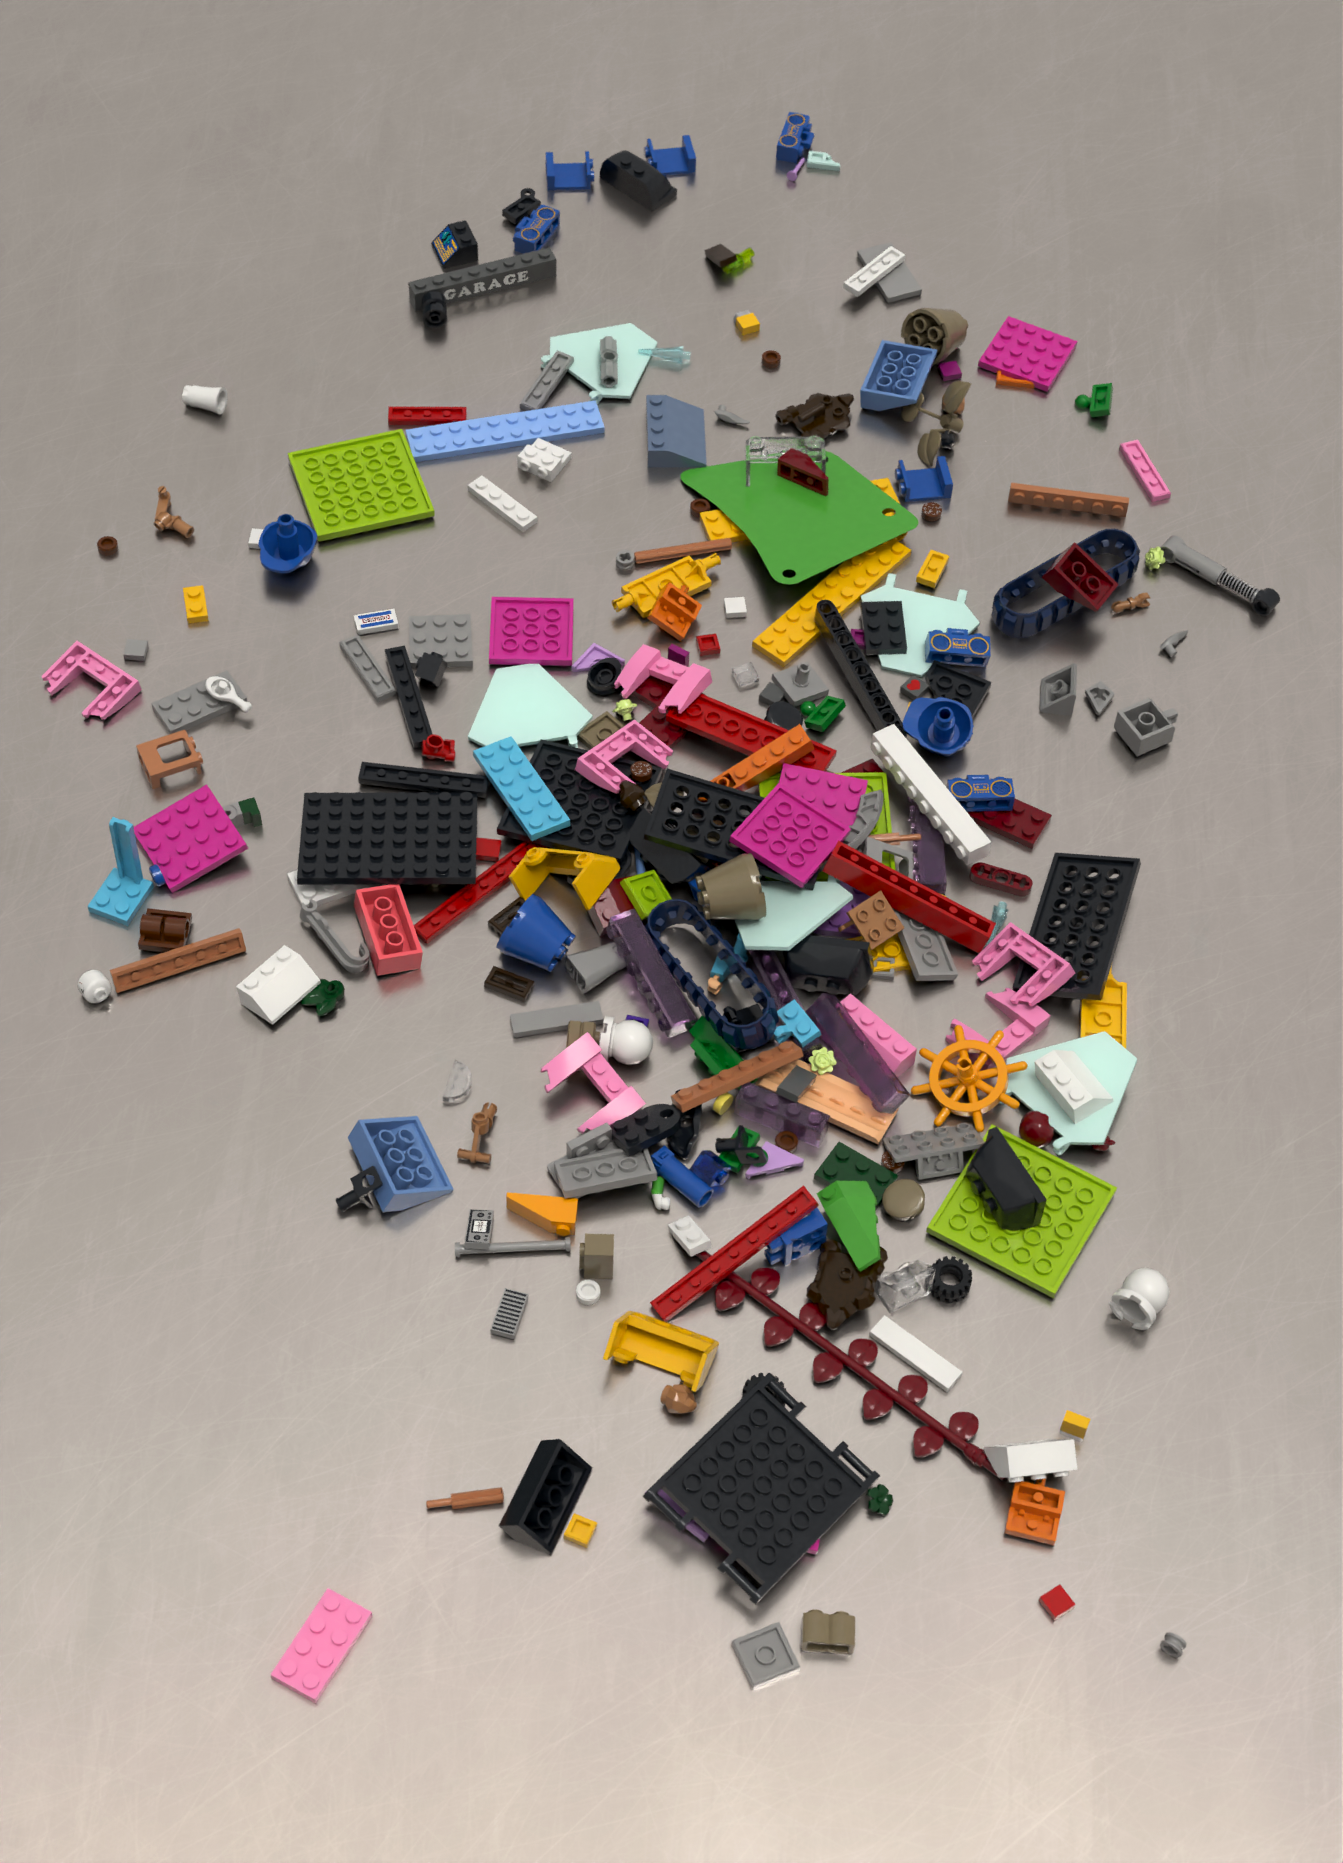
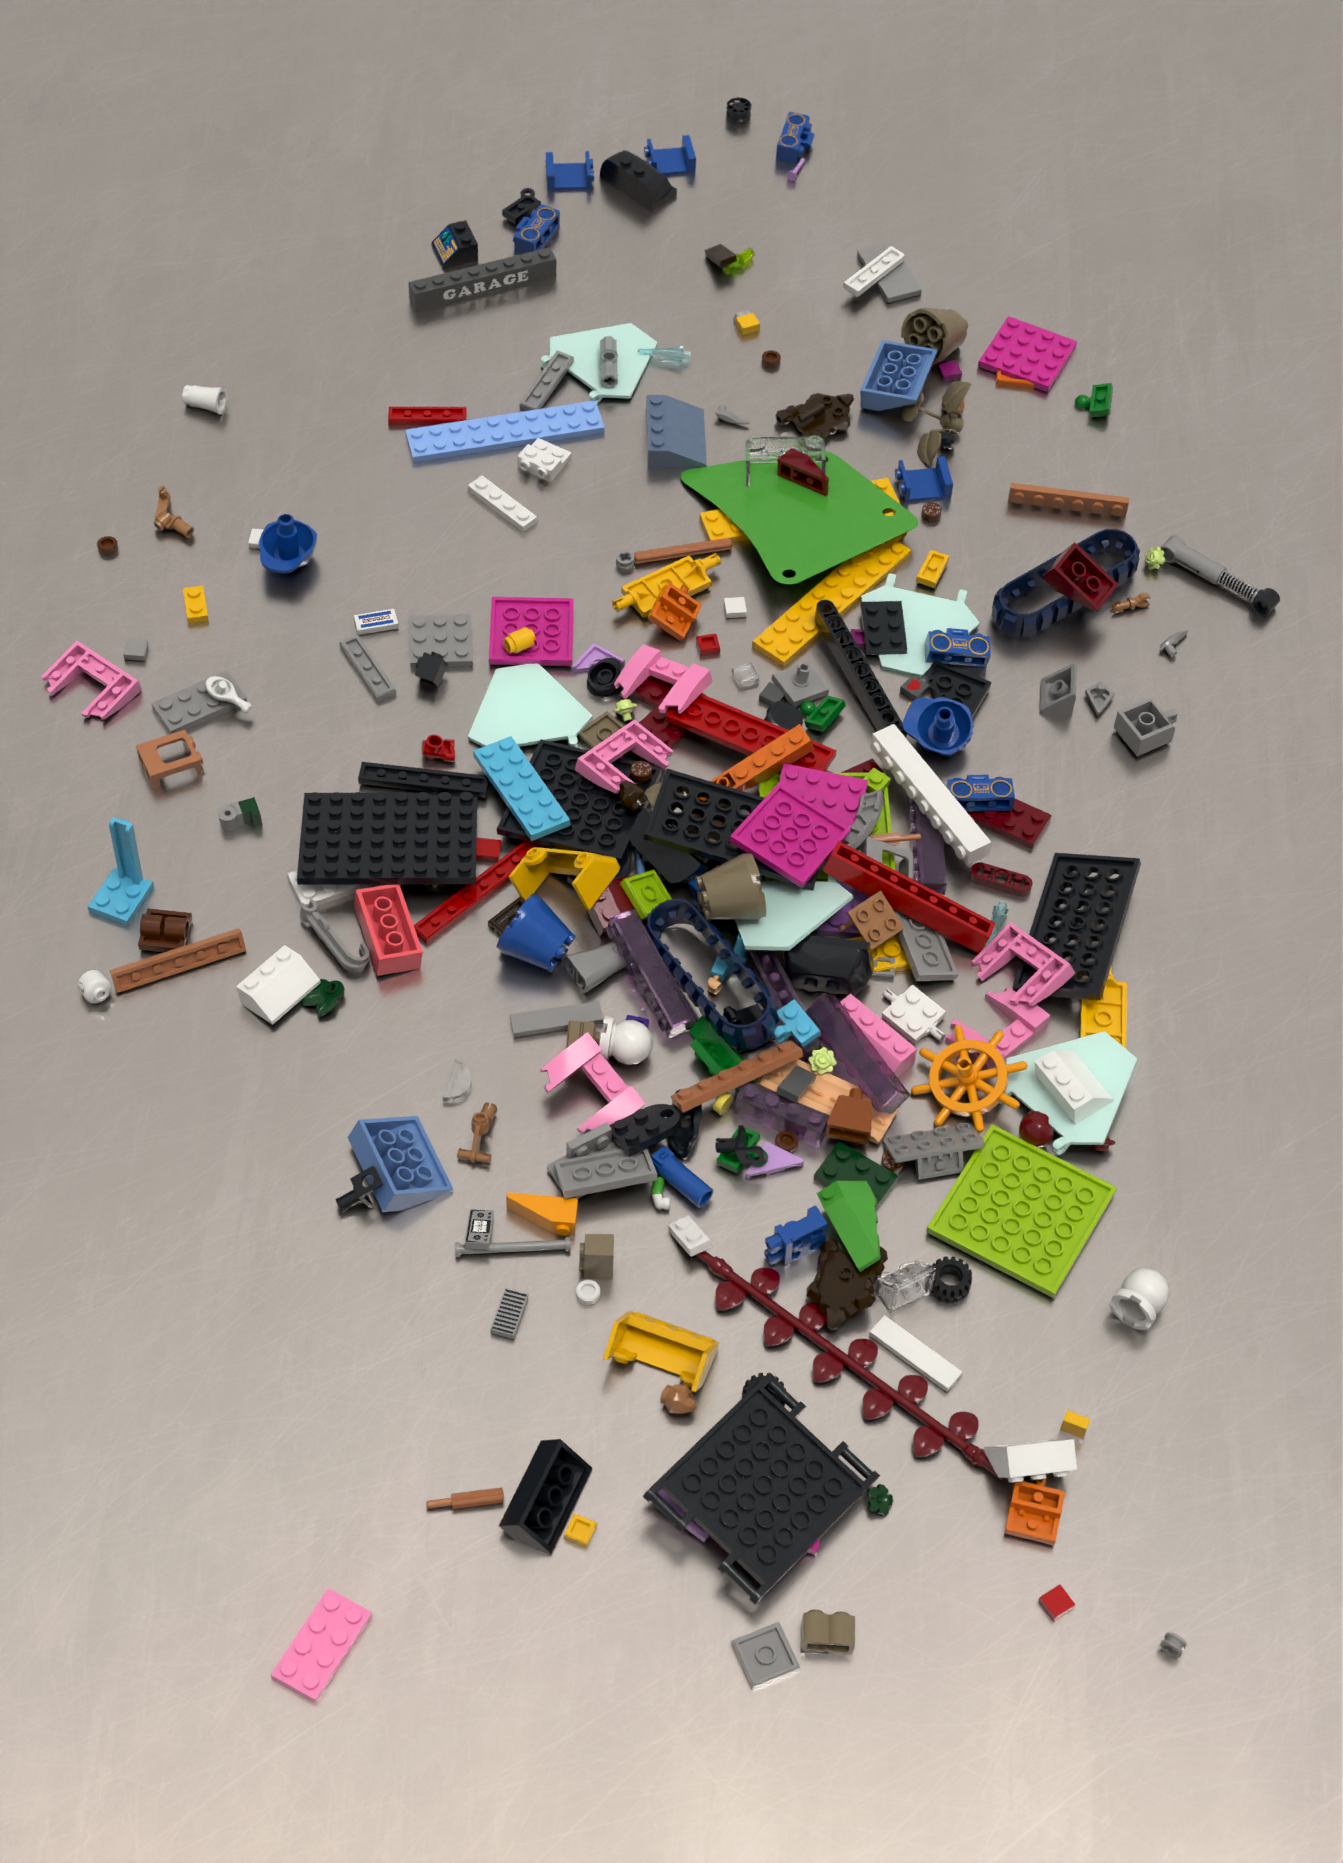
(157, 875): blue tile -> none
(190, 838): dark pink plate -> none
(360, 484): lime plate -> none
(408, 694): black plate -> none
(434, 309): black wheel -> none
(506, 986): dark brown tile -> none
(519, 640): none -> yellow brick
(678, 655): magenta tile -> none
(698, 506): reddish brown tile -> none
(710, 1168): clear blue brick -> none
(734, 1254): red tile -> none
(739, 112): none -> black wheel
(821, 160): light aqua tile -> none
(850, 1118): none -> dark orange torso
(876, 780): none -> lime plate
(903, 1199): dark tan piece -> none
(914, 1014): none -> white plate
(1005, 1184): black windscreen -> none
(1145, 470): bright pink tile -> none

